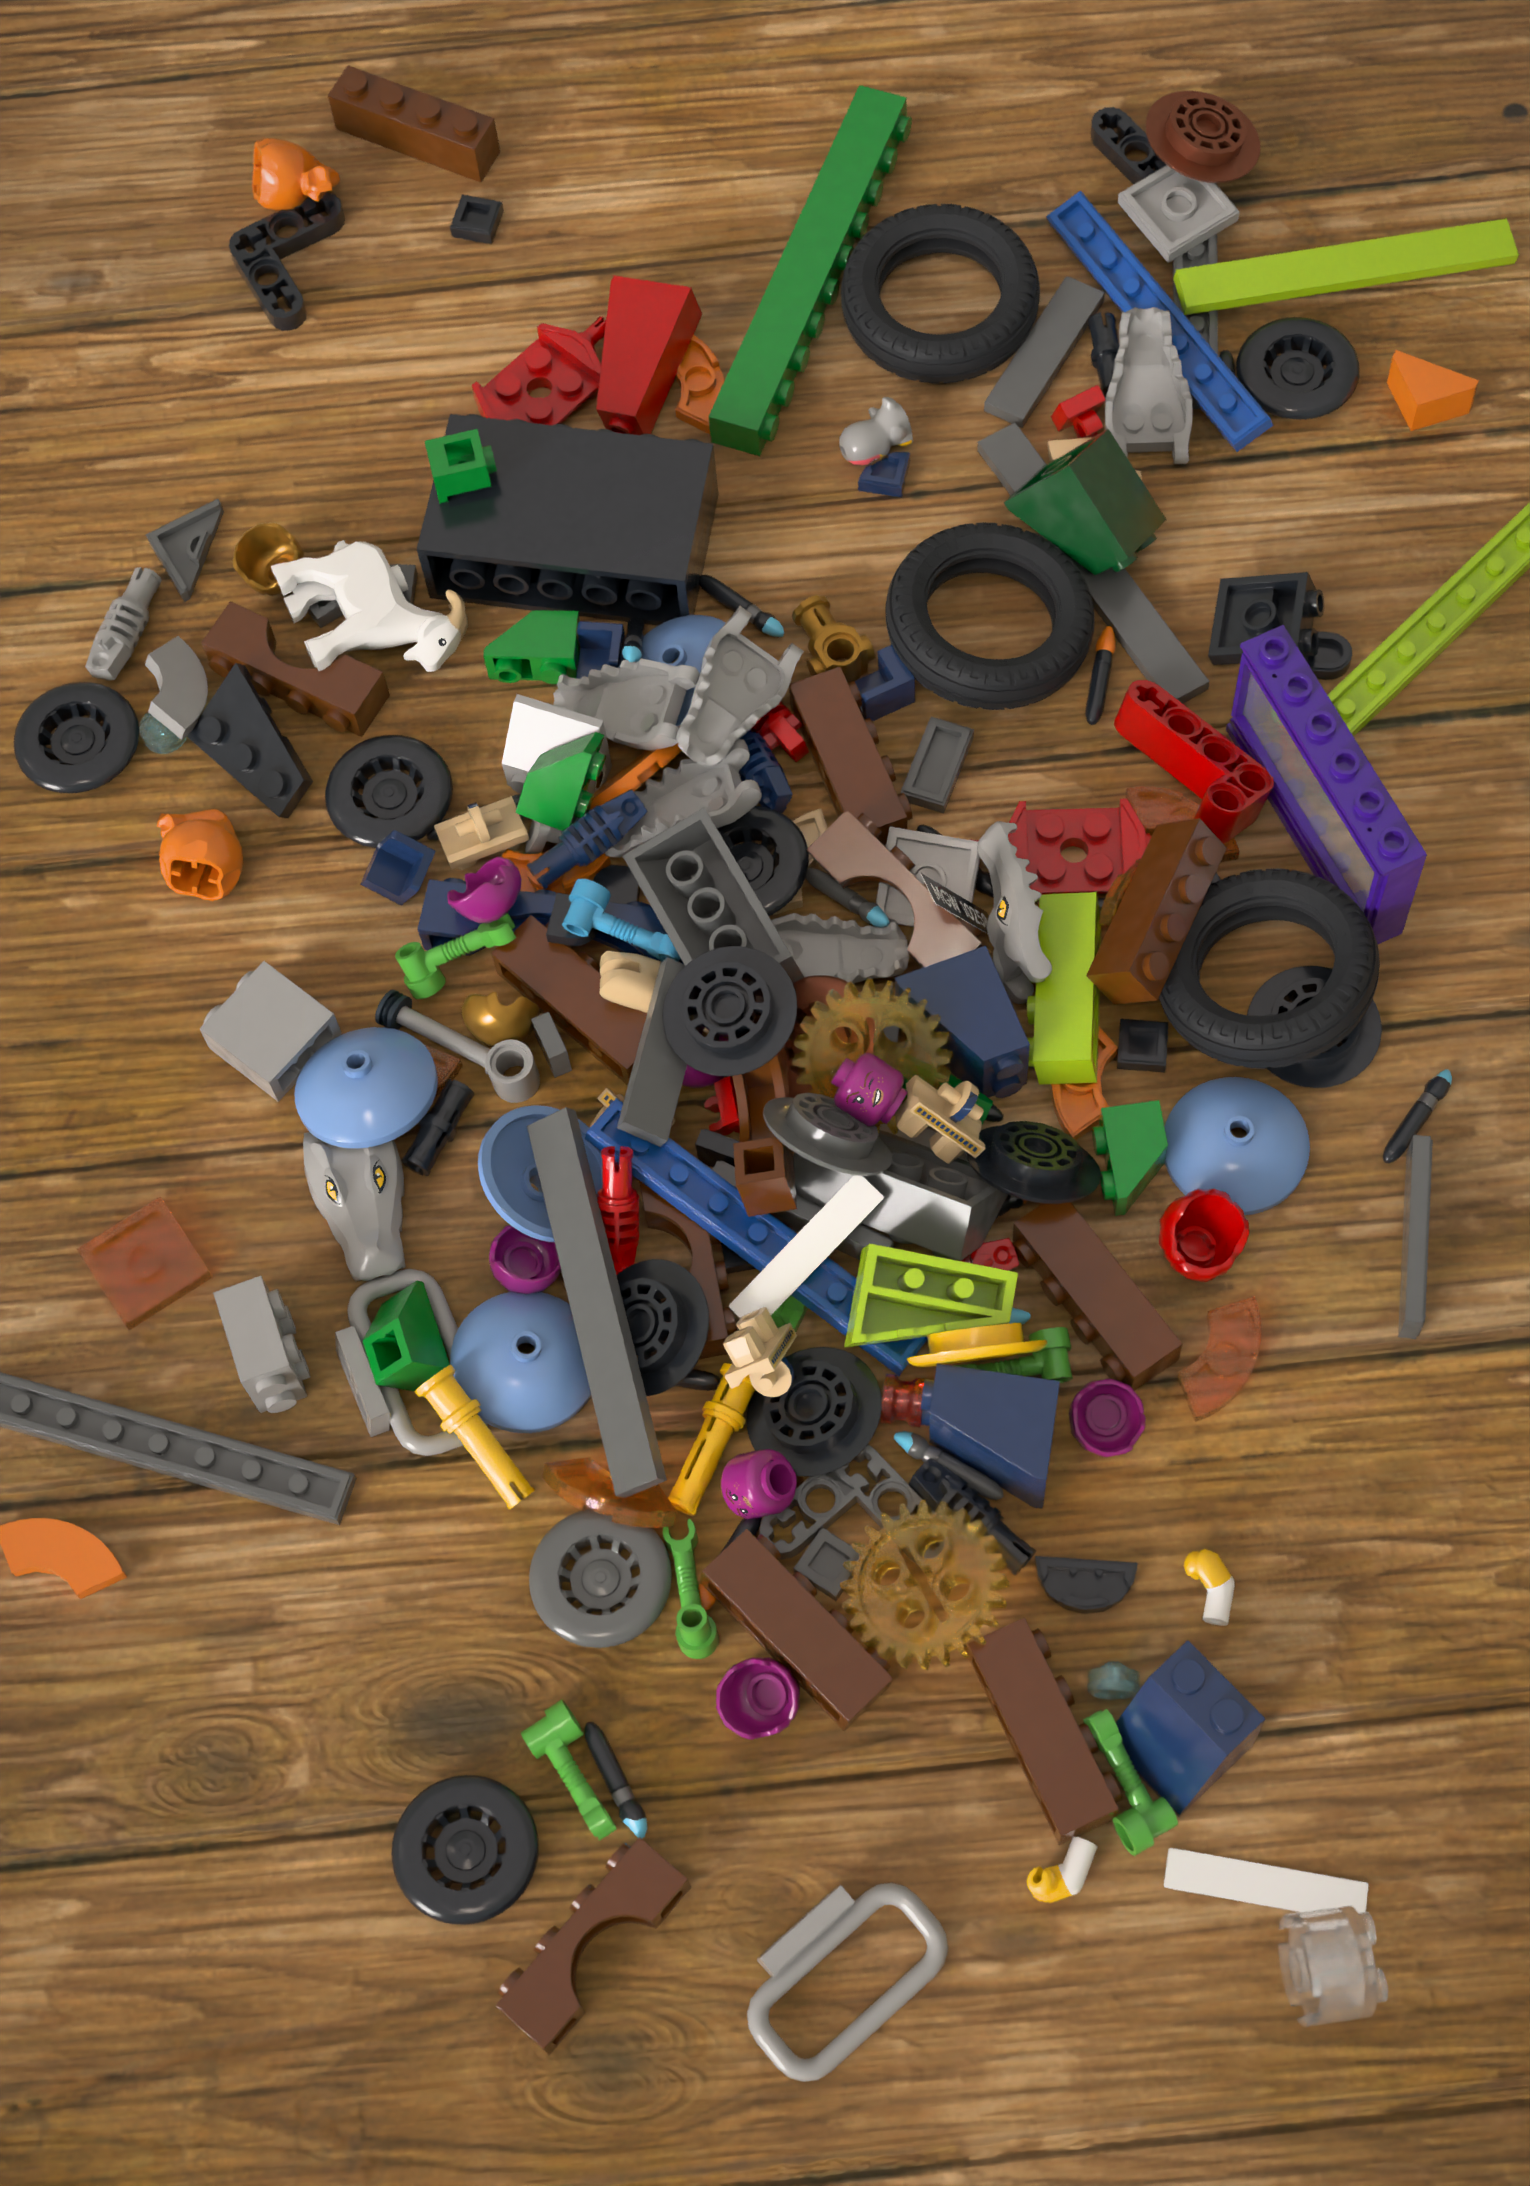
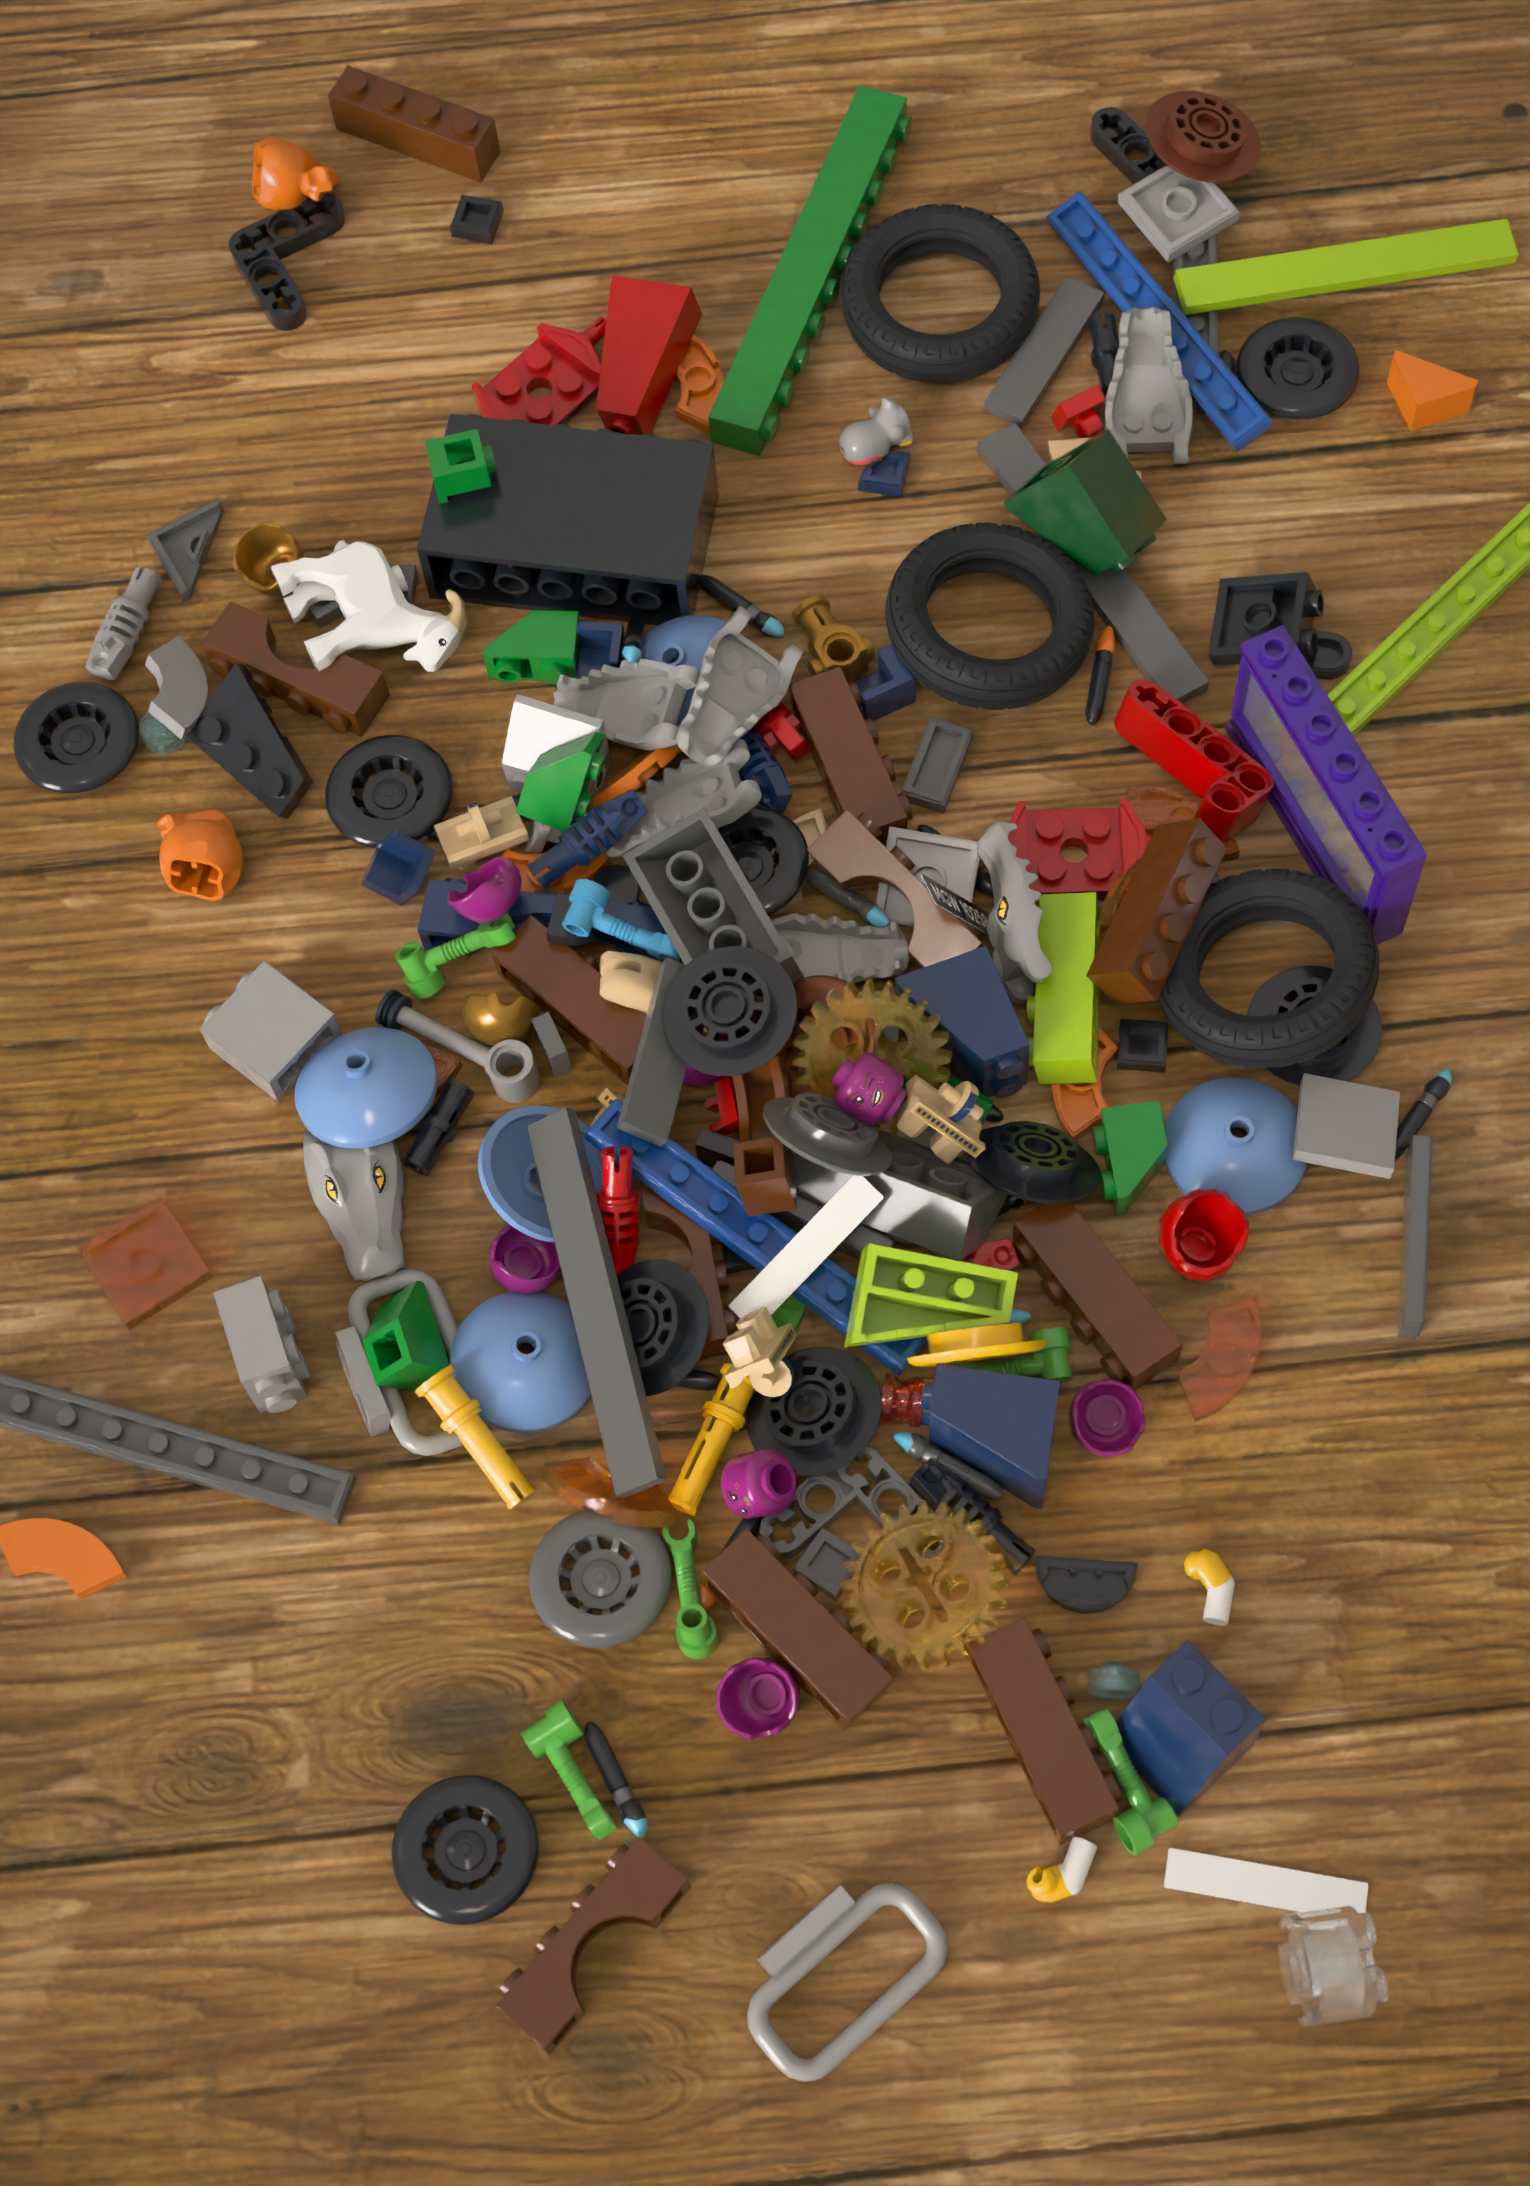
(1346, 1126): none -> light grey tile

